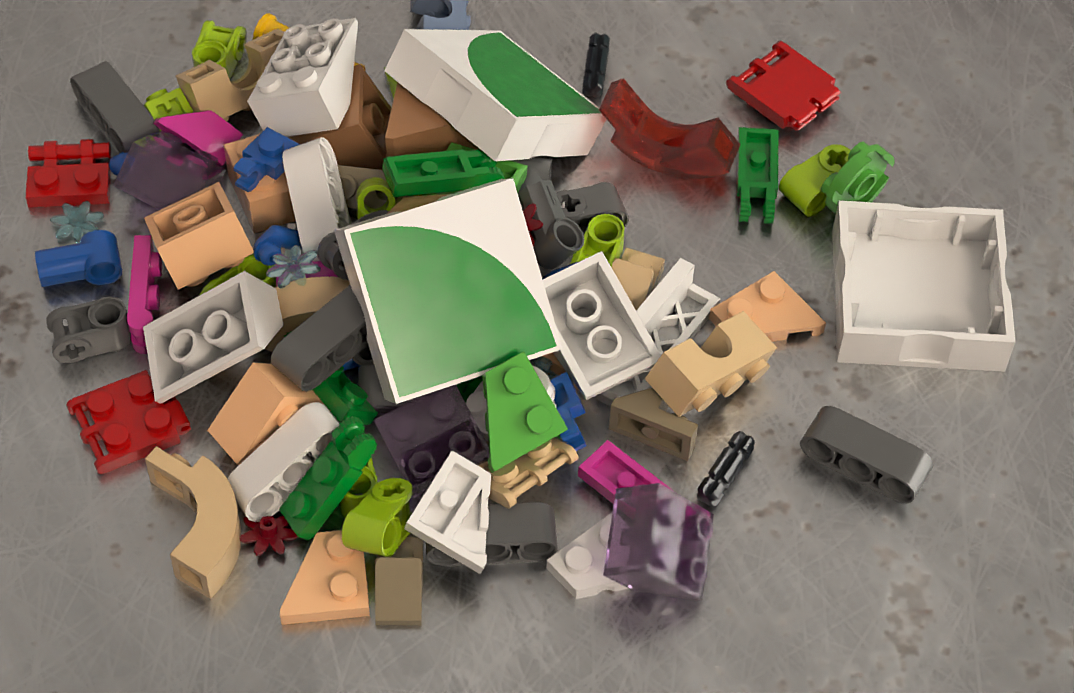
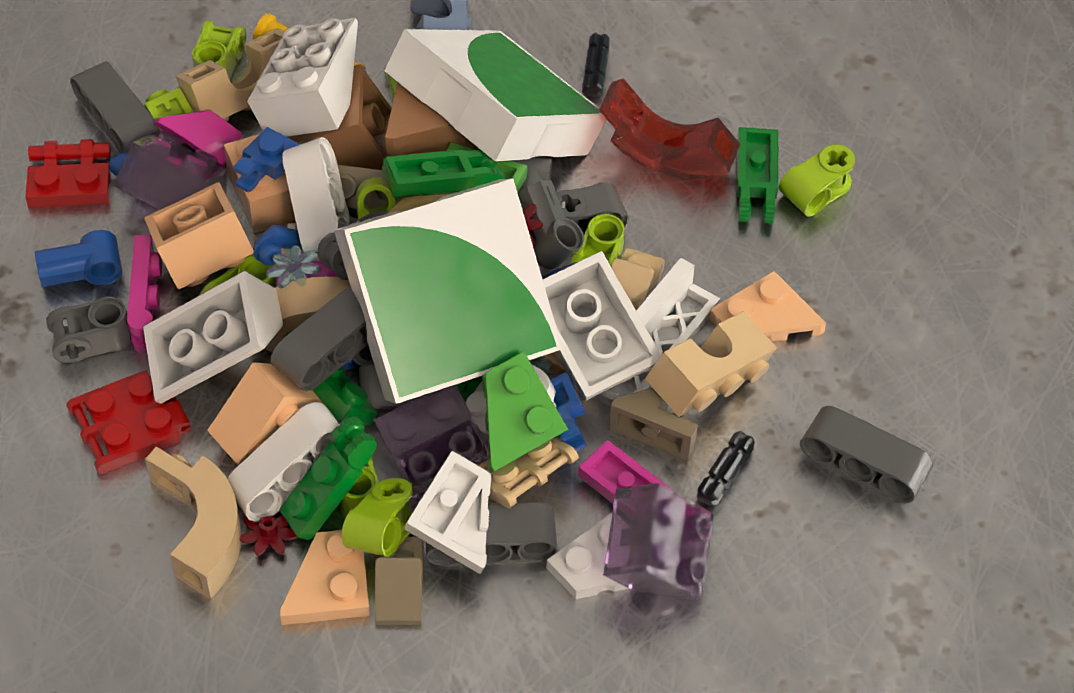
(76, 221): clear light blue plant -> none
(786, 90): red plate -> none
(860, 177): bright green plate -> none
(921, 287): white tile -> none

